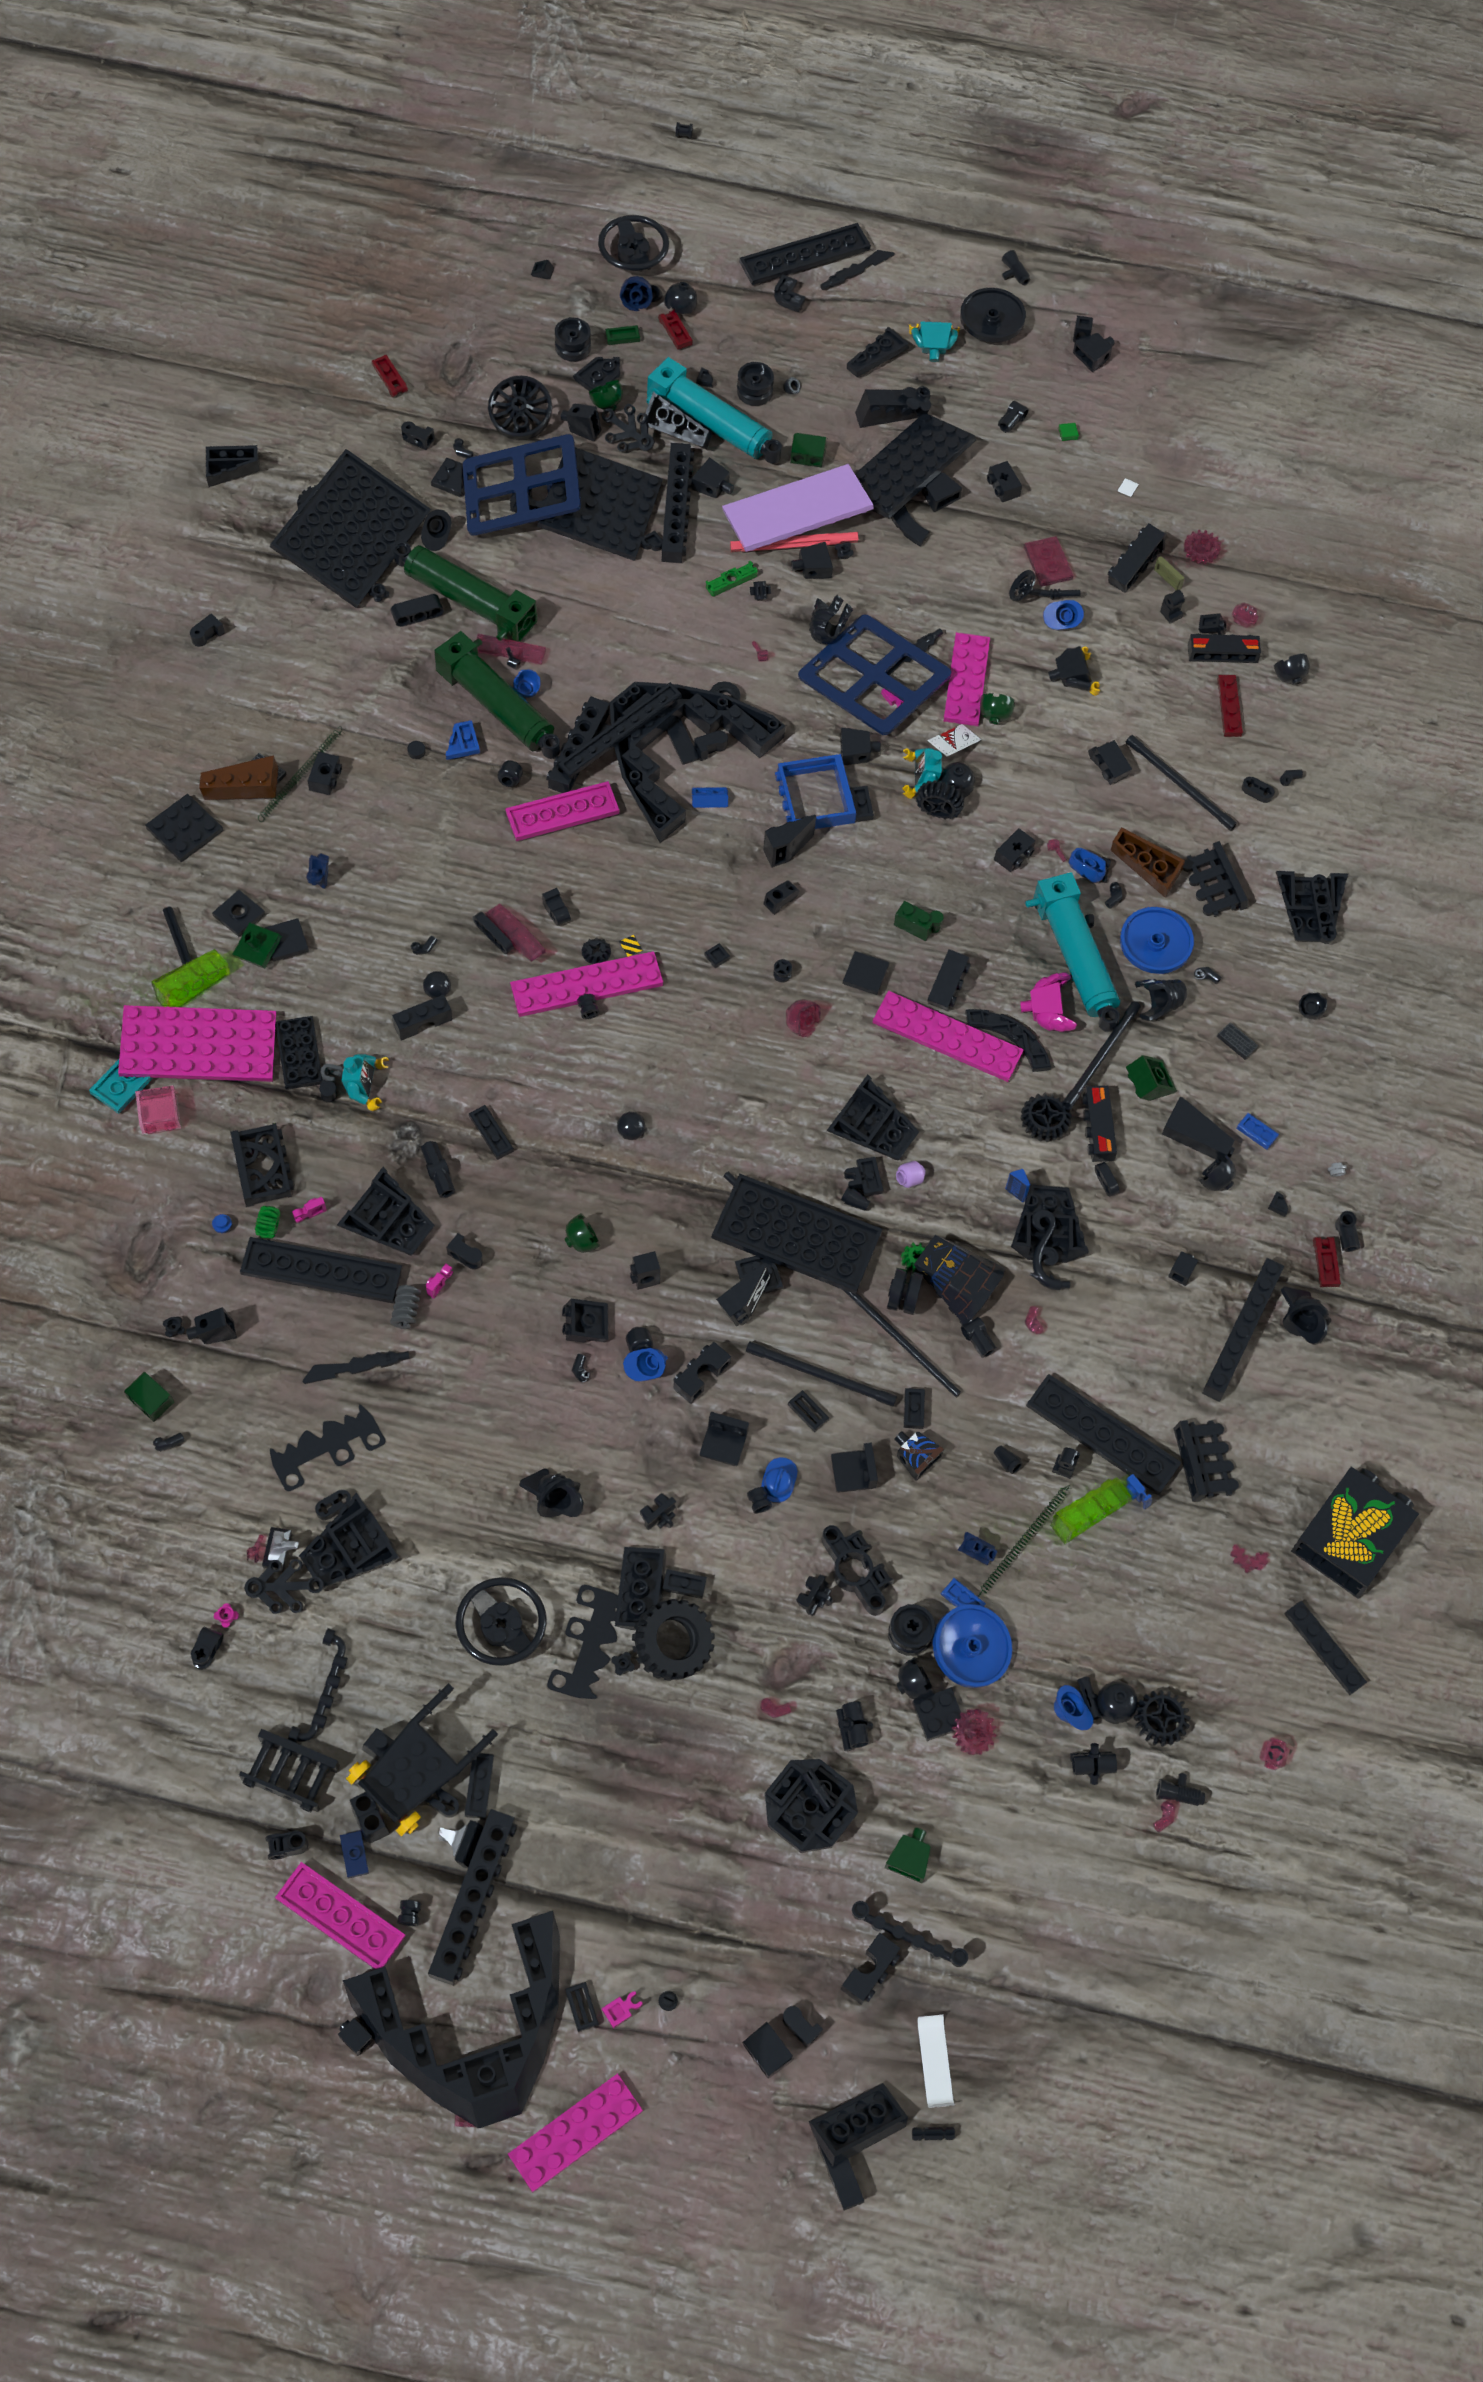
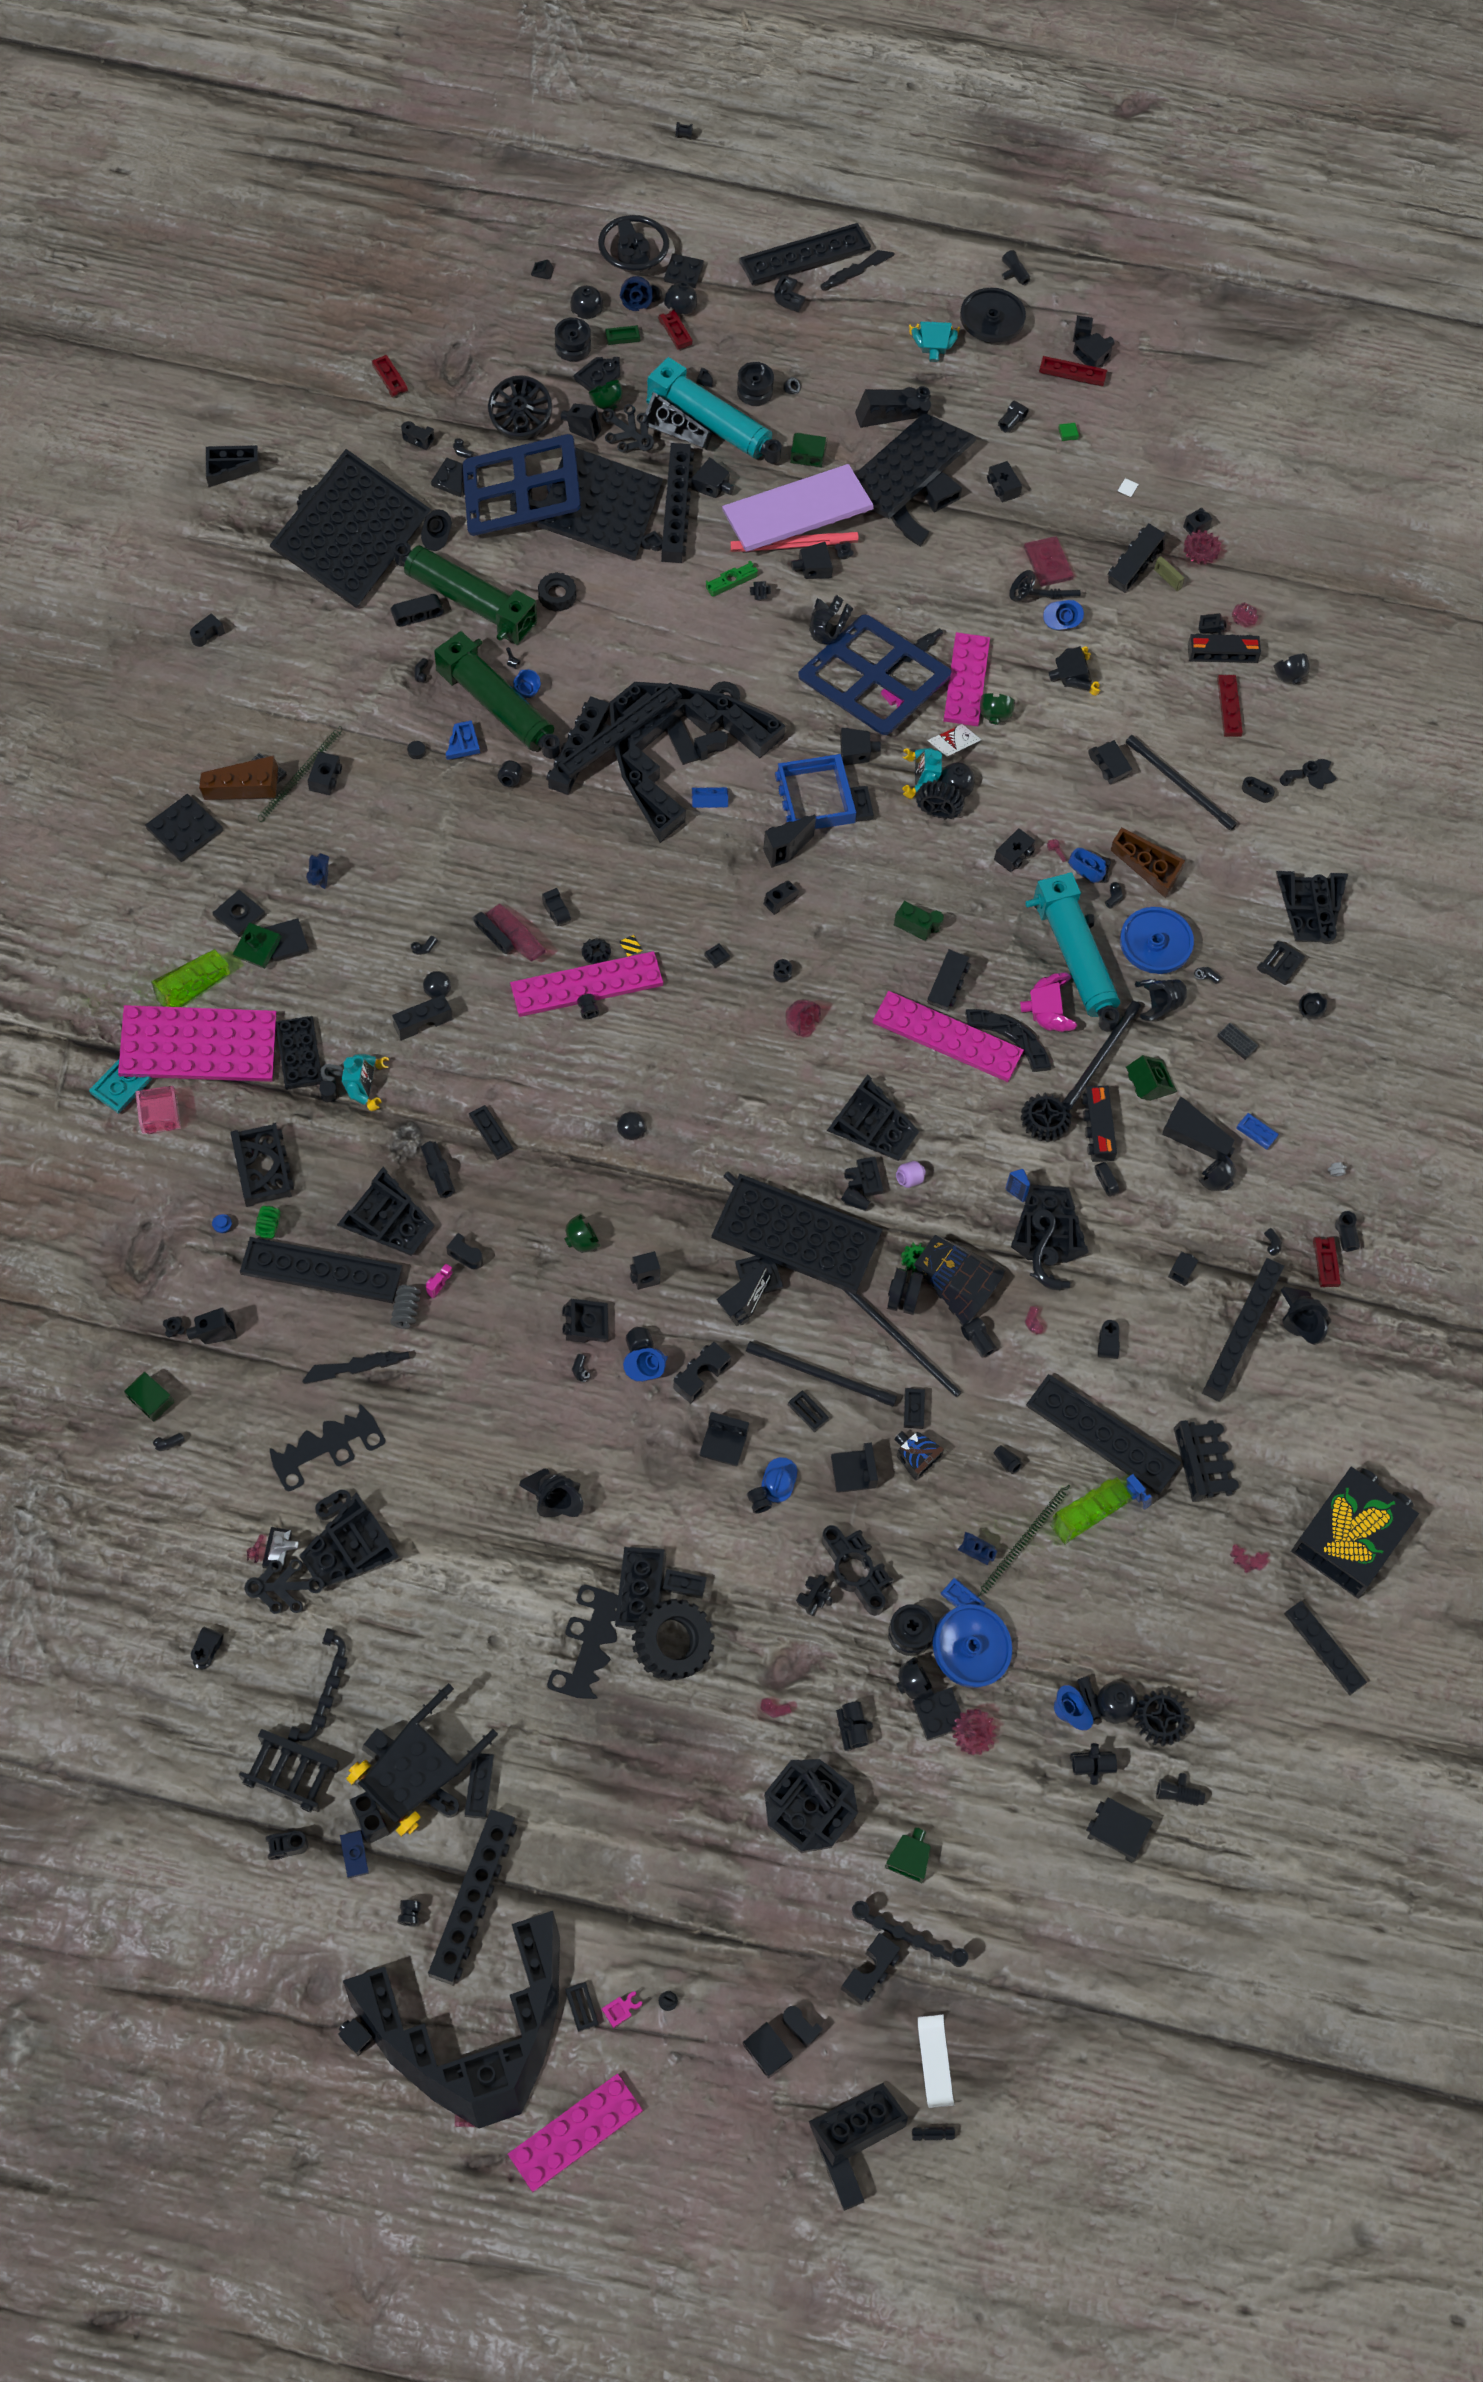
(177, 935): black axle -> none
(226, 1609): dark pink plate -> none
(311, 1209): dark pink plate -> none
(340, 1917): dark pink plate -> none
(378, 588): black plate -> none
(418, 672): none -> black arm
(462, 1841): black piece -> none
(493, 1613): black piece -> none
(520, 650): clear pink tile -> none
(557, 603): none -> black tyre
(562, 811): dark pink plate -> none
(586, 302): none -> black cylinder
(622, 1669): black plate -> none
(661, 1514): black hips -> none
(683, 270): none -> black plate
(761, 654): clear pink hand -> none
(866, 973): black tile -> none
(880, 351): black wing -> none
(1066, 1462): black leg -> none
(1073, 371): none -> dark red plate
(1109, 1342): none -> black piece
(1119, 1828): none -> black panel
(1167, 1816): clear pink arm -> none
(1172, 606): black leg -> none
(1197, 521): none -> black brick
(1224, 869): black fence -> none
(1274, 1753): clear pink head -> none
(1275, 1242): none -> black arm
(1278, 1204): black tile -> none
(1286, 965): none -> black plate
(1320, 773): none -> black plate

